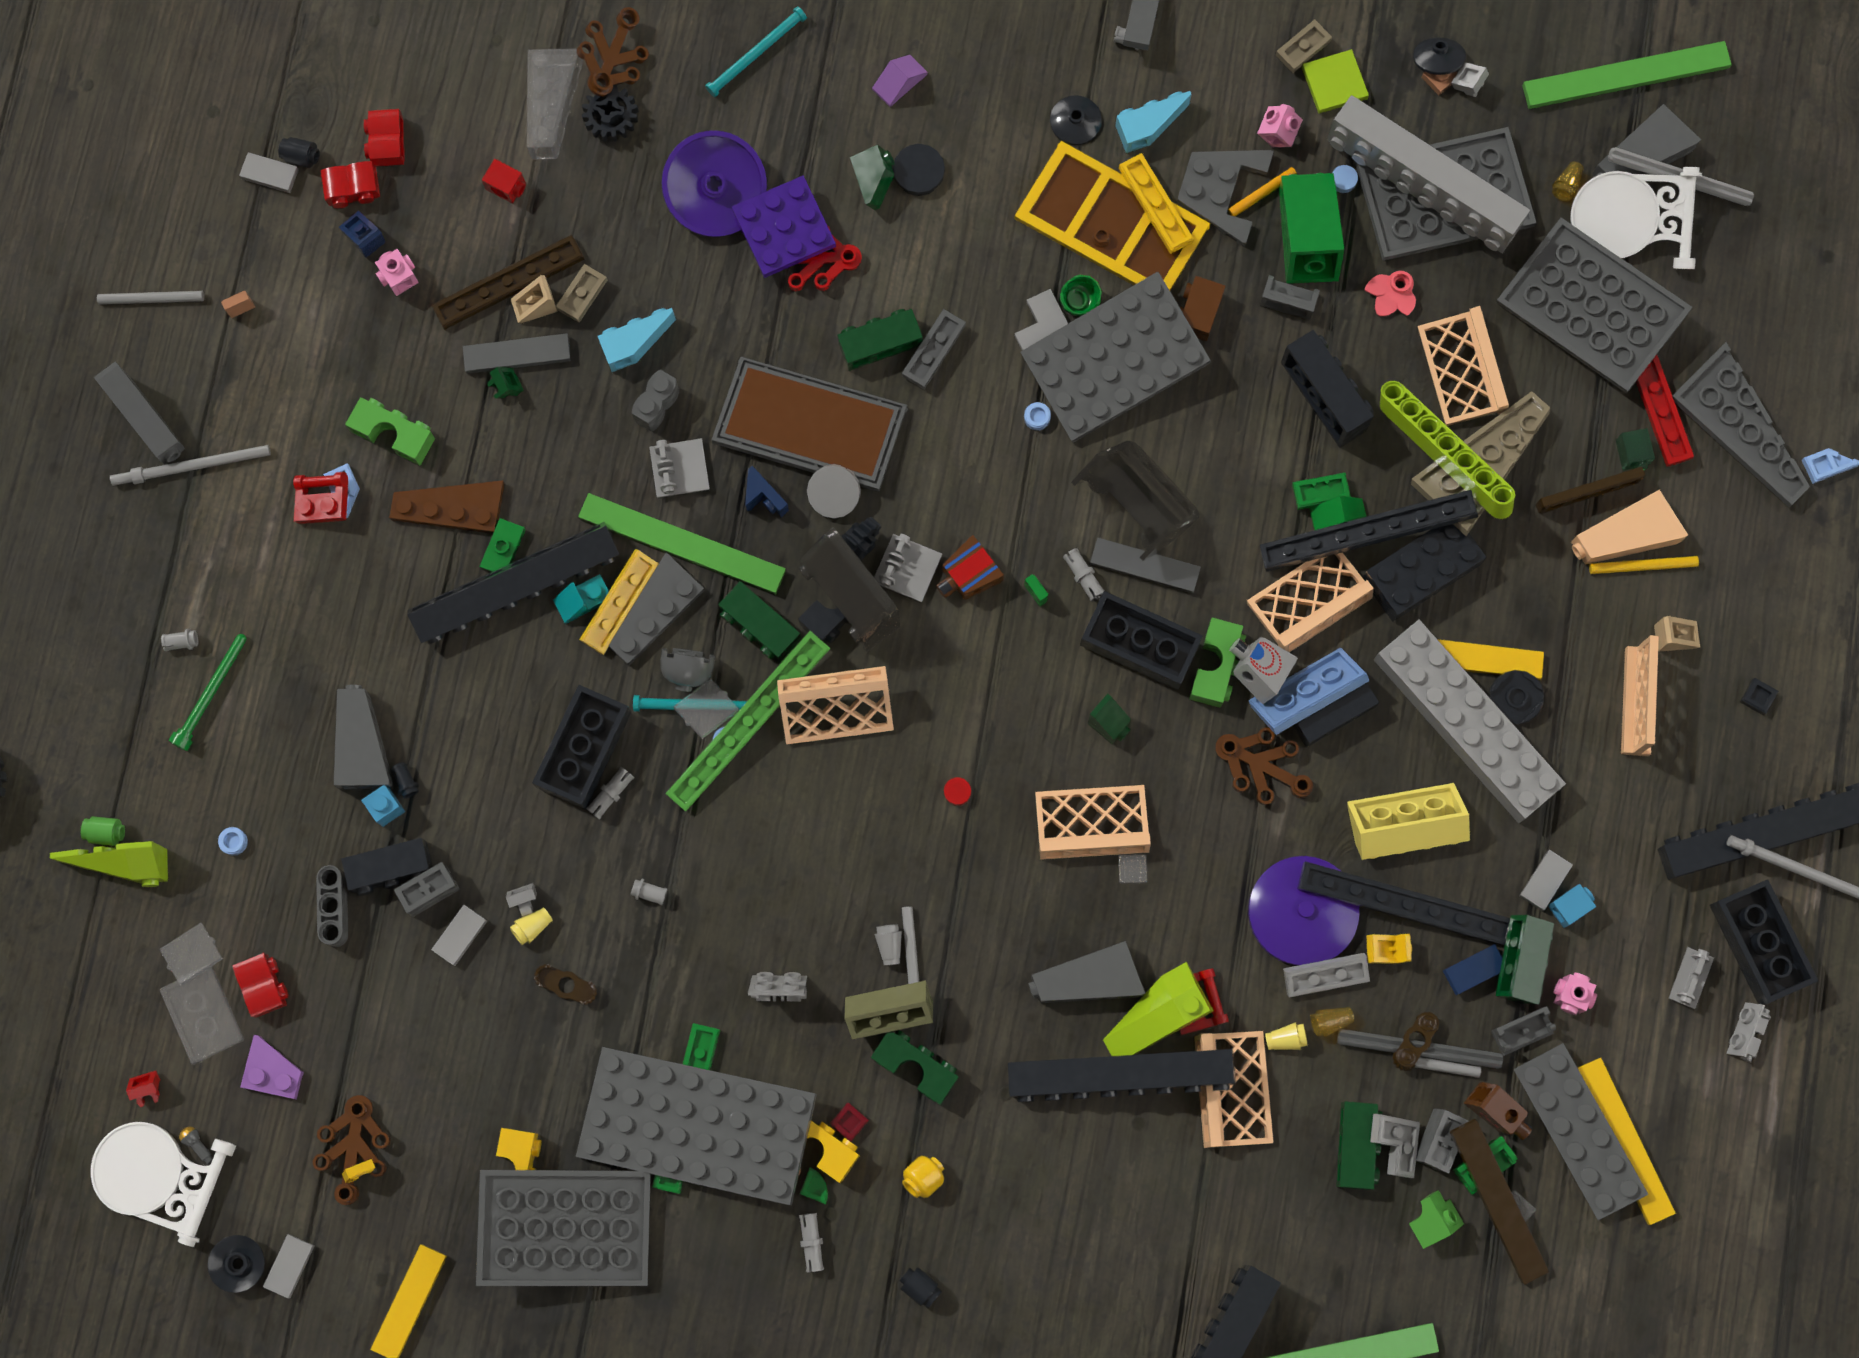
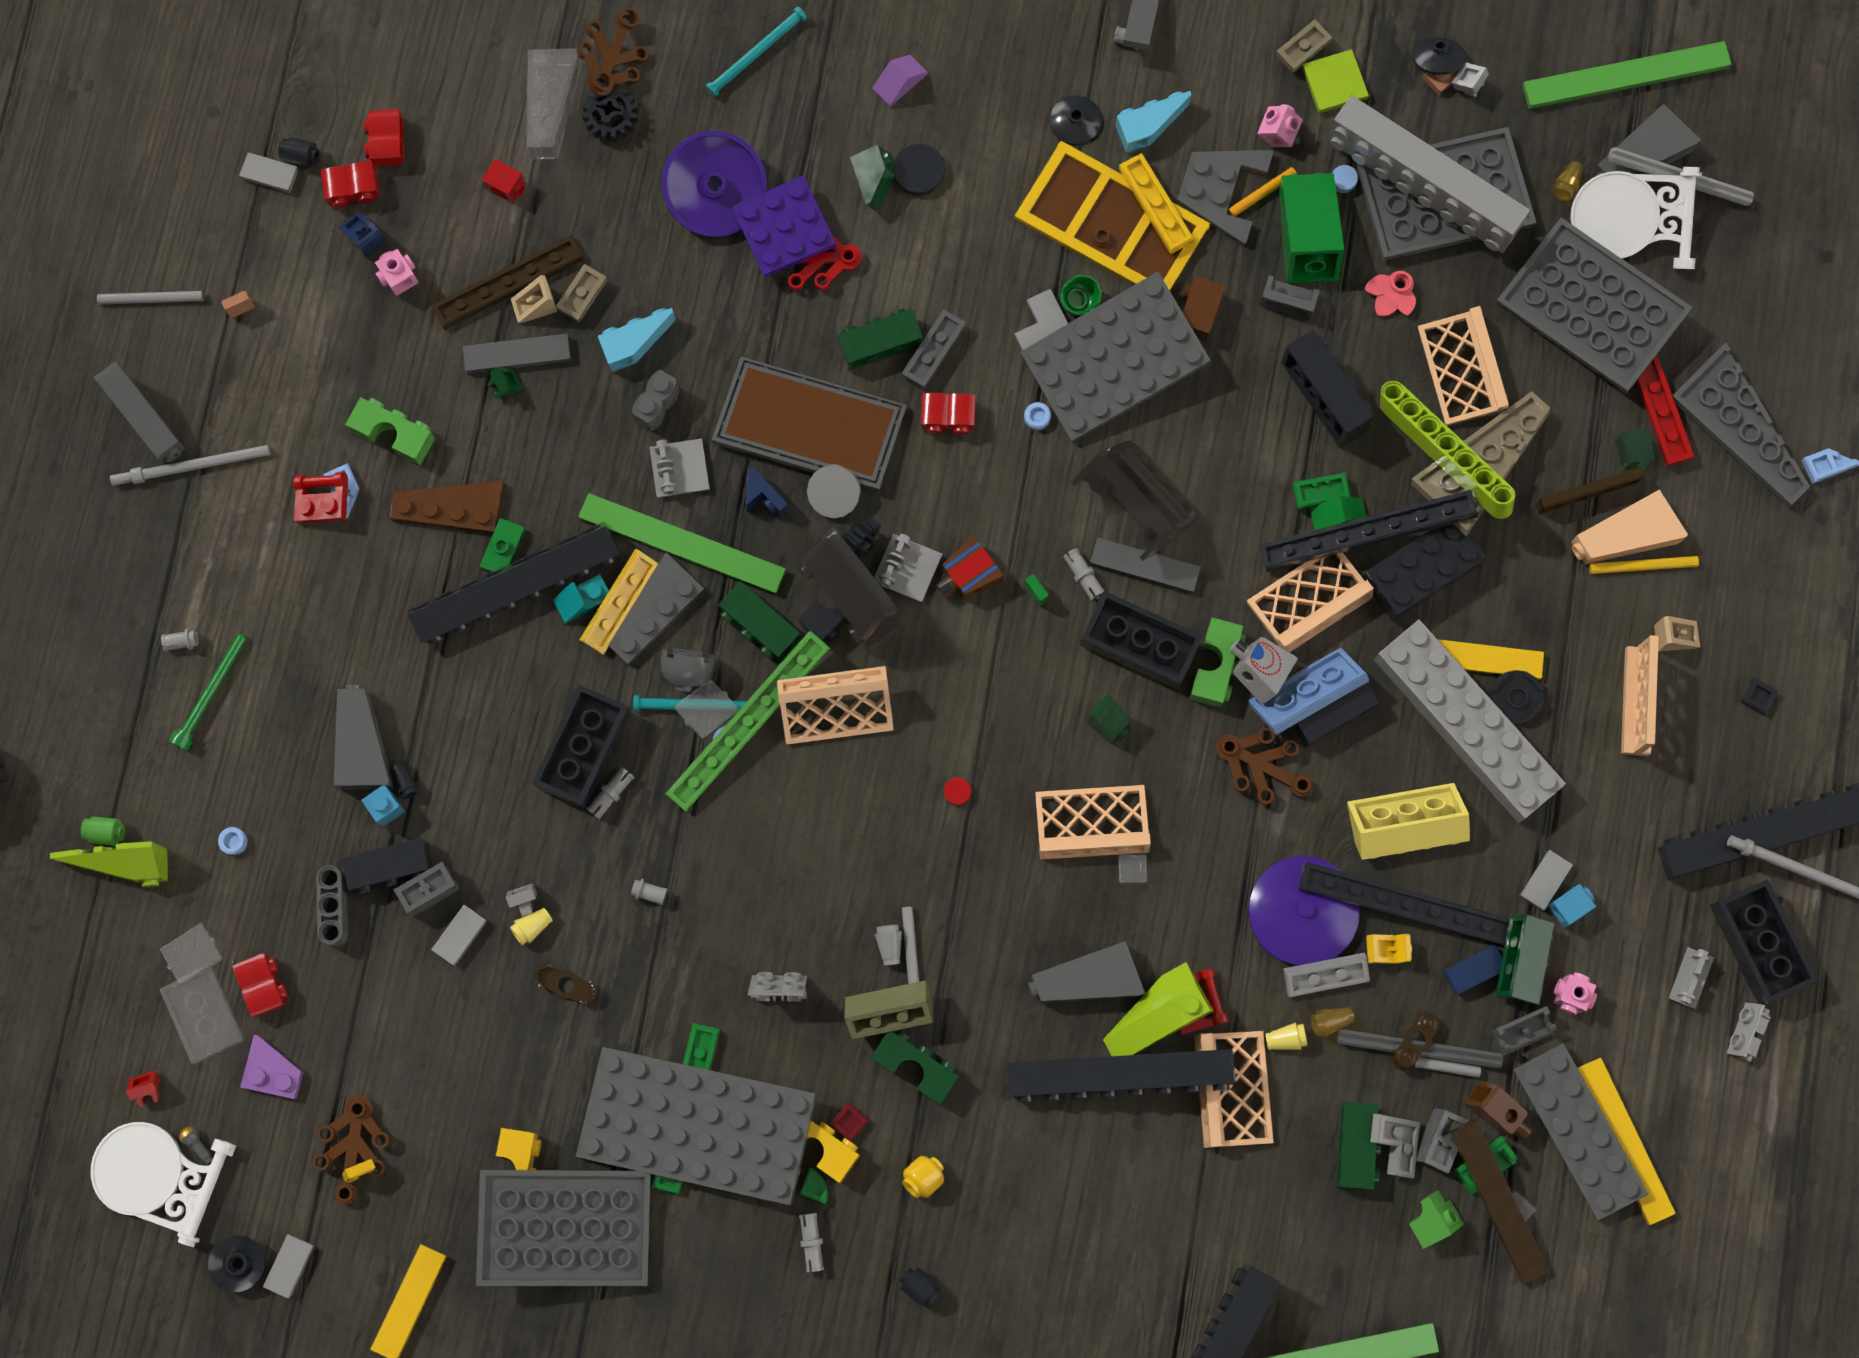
(948, 412): none -> red brick

